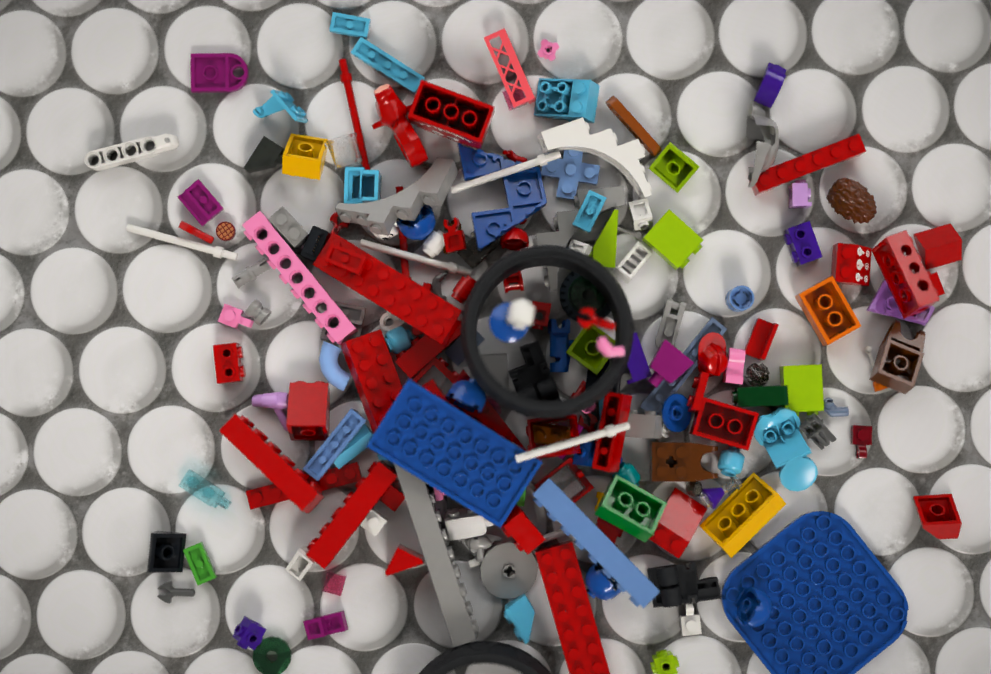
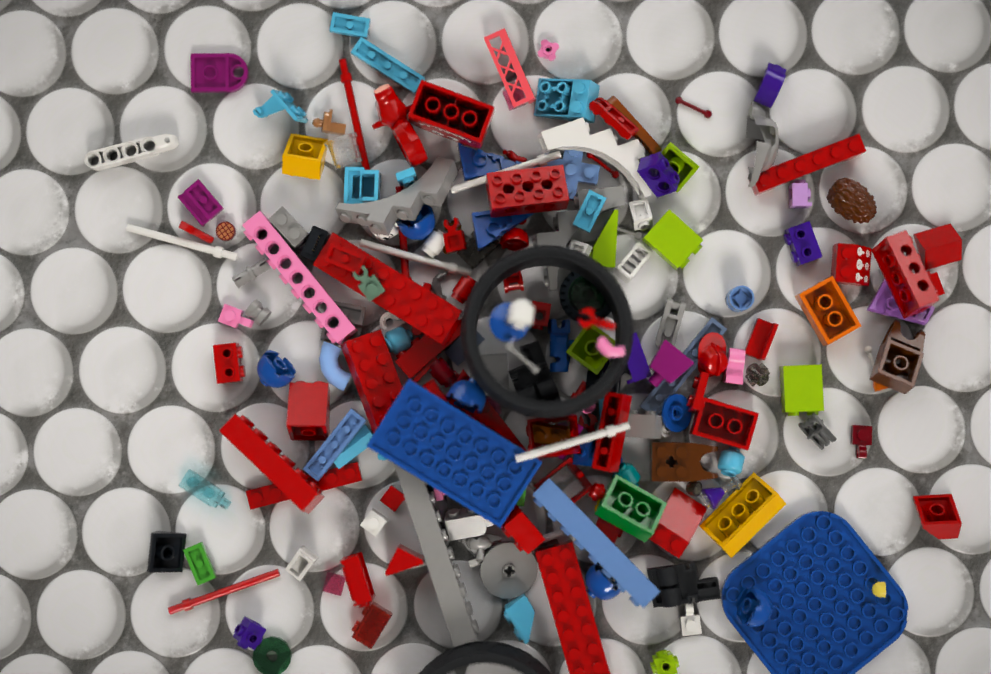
(174, 592): dark grey bar -> none
(189, 603): none -> red bar
(265, 156): pearl dark grey slope -> none
(274, 370): none -> blue cylinder
(274, 401): lavender piece -> none
(325, 625): magenta slope -> none
(328, 126): none -> medium nougat piece
(336, 228): red bar -> none
(348, 519): red brick -> none
(358, 579): none -> red window
(370, 285): none -> sand green plate
(372, 624): none -> clear red brick
(406, 177): none -> medium azure plate
(442, 373): none -> dark red brick
(509, 346): none -> light grey hinge
(518, 182): none -> red brick
(597, 491): none -> red plate
(613, 117): none -> red hinge
(615, 174): none -> red hinge
(658, 174): none -> dark purple brick
(707, 114): none -> dark red hinge
(760, 396): dark green slope -> none
(786, 448): medium azure piece -> none
(834, 411): sand blue arm -> none
(879, 589): none -> light yellow hinge

